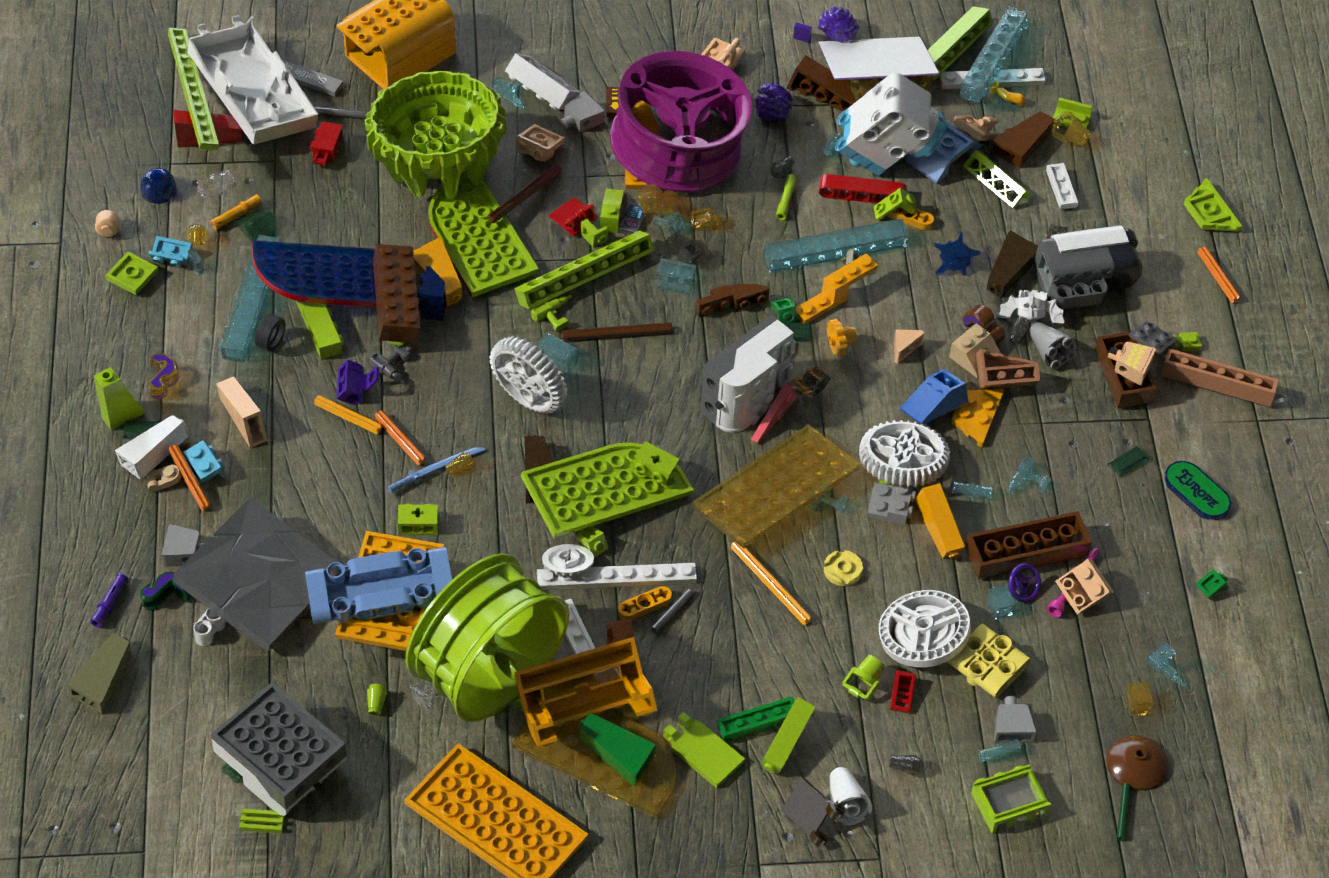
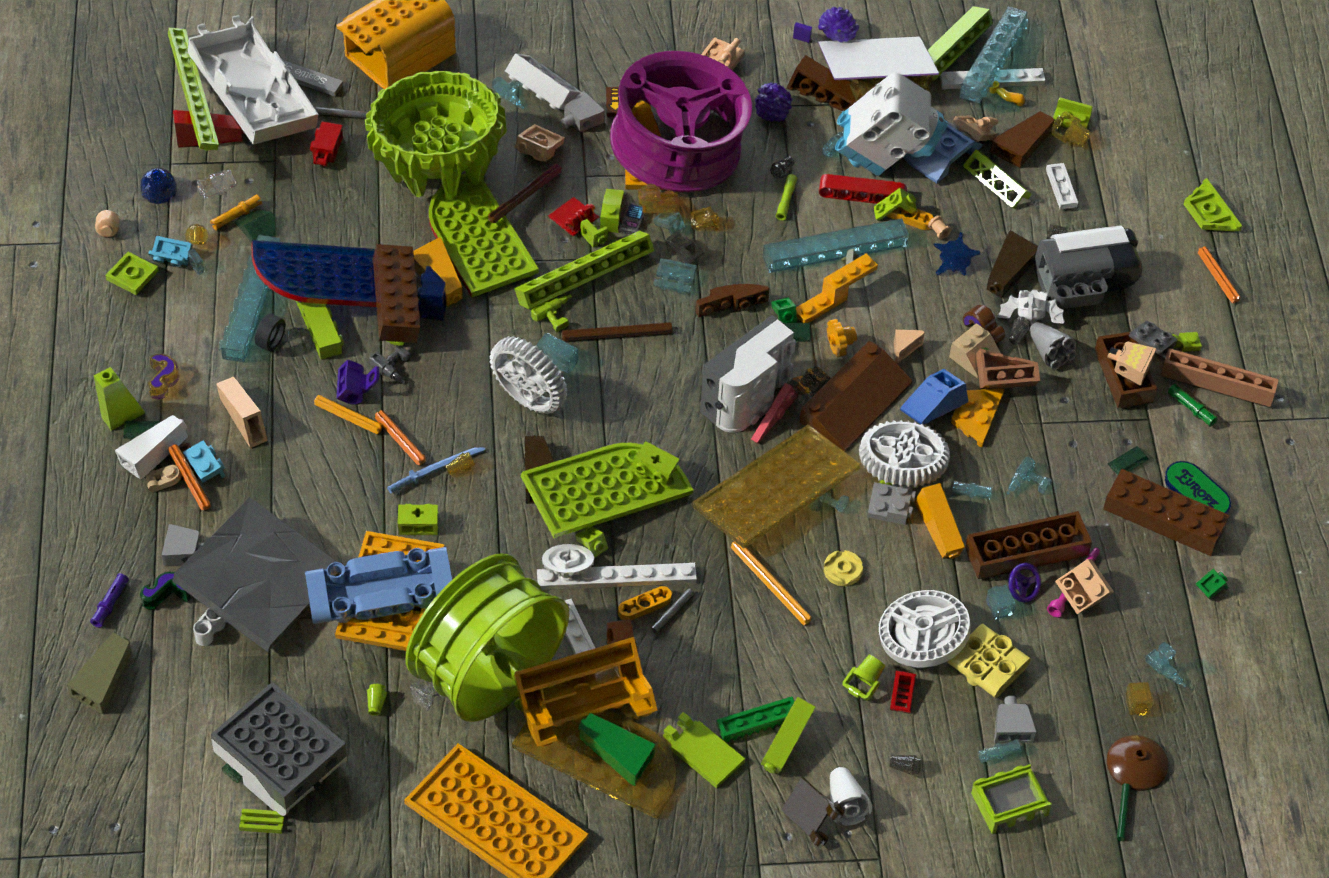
(855, 396): none -> reddish brown slope
(939, 227): none -> light nougat bush
(1166, 512): none -> reddish brown brick
(1198, 410): none -> green pin

